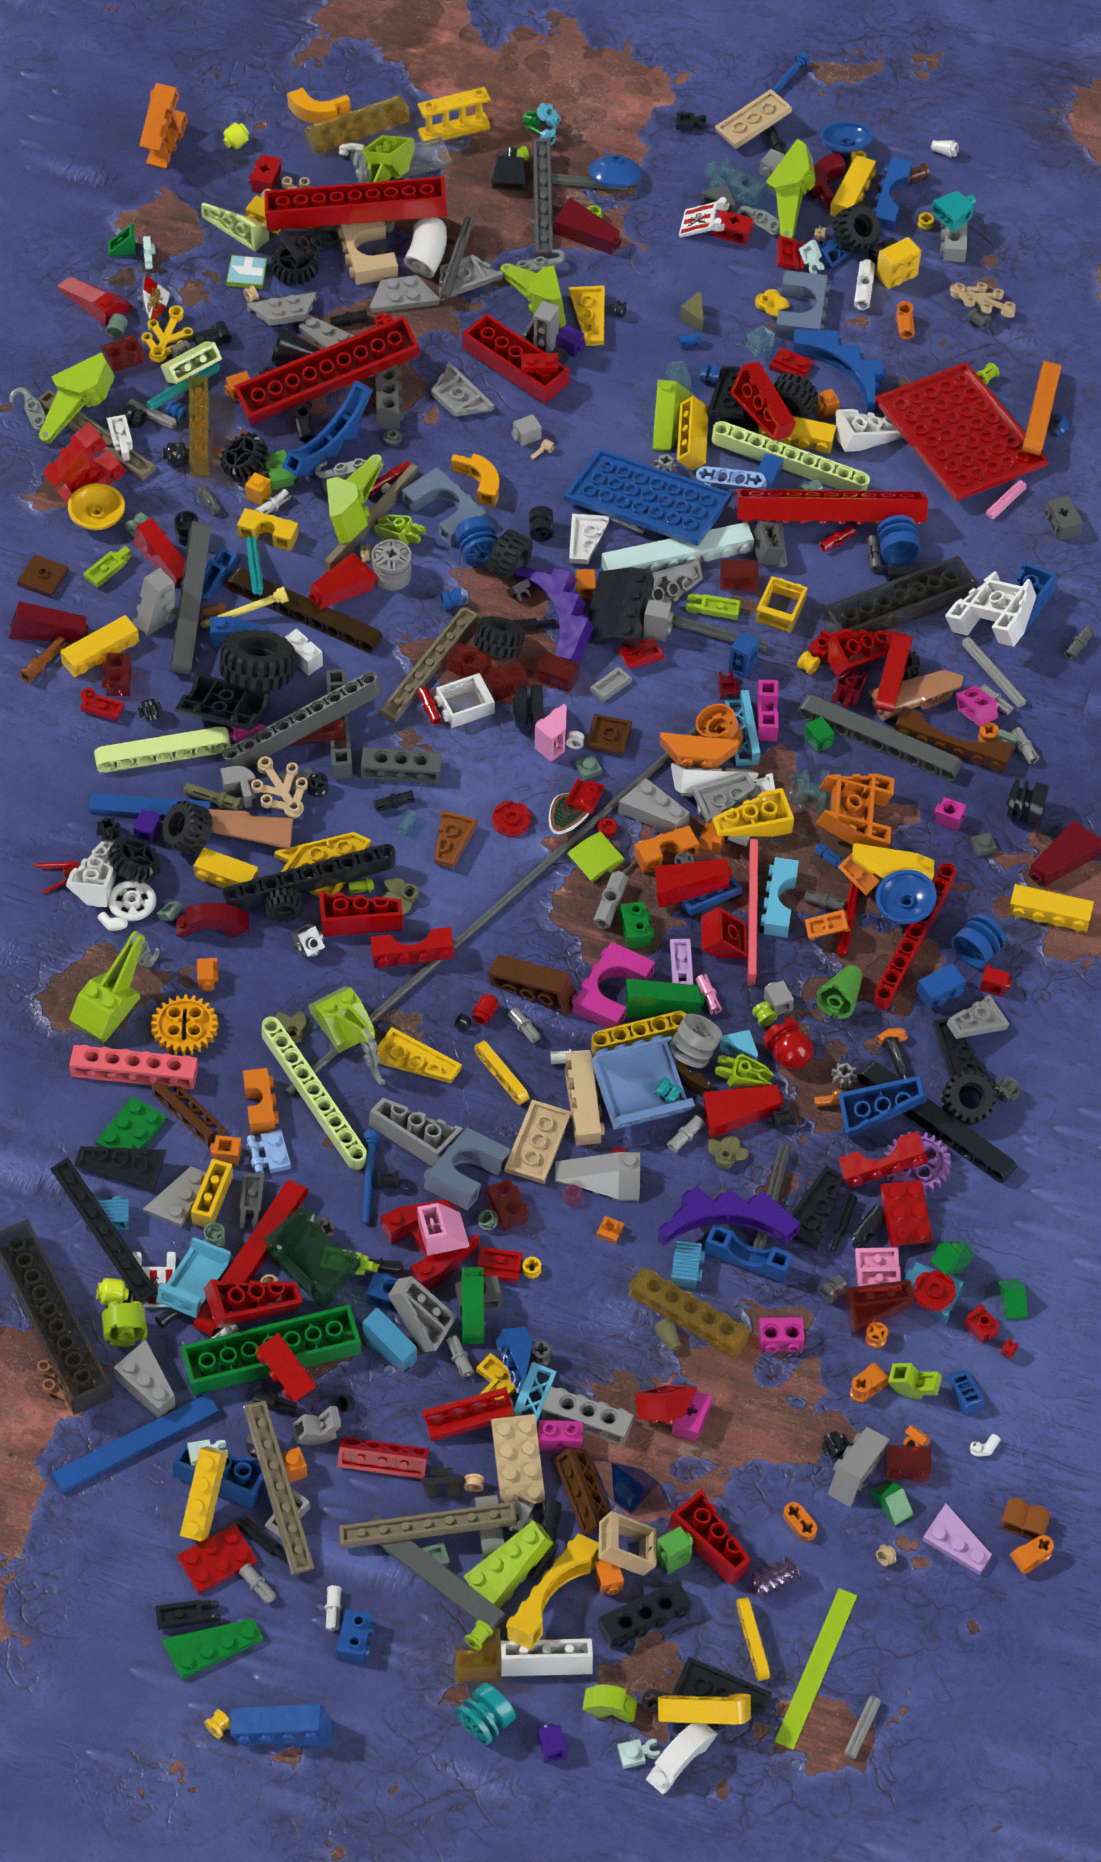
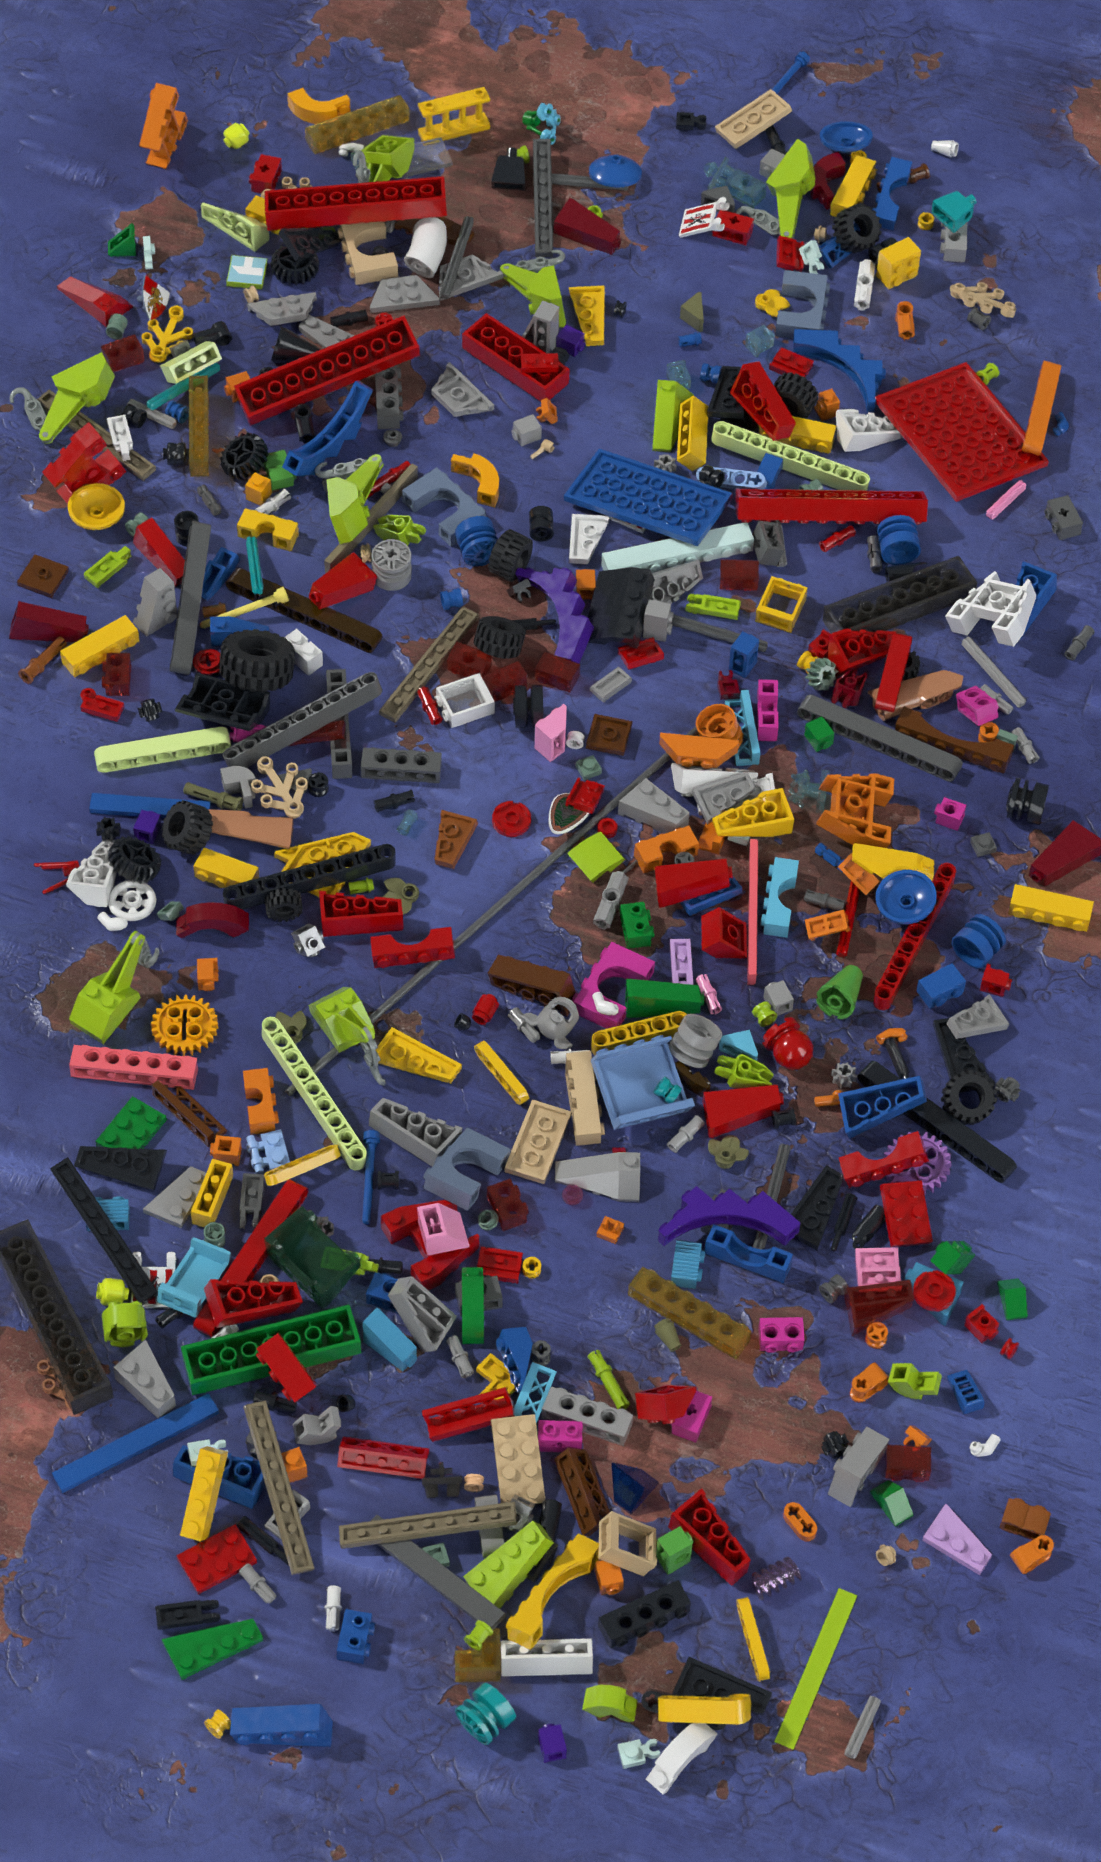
(200, 659): none -> red gear
(302, 1165): none -> yellow beam
(547, 411): none -> orange tile
(552, 1023): none -> light grey piece
(604, 1007): none -> white arm
(604, 1372): none -> lime pin
(711, 476): none -> black wheel
(821, 674): none -> sand green gear

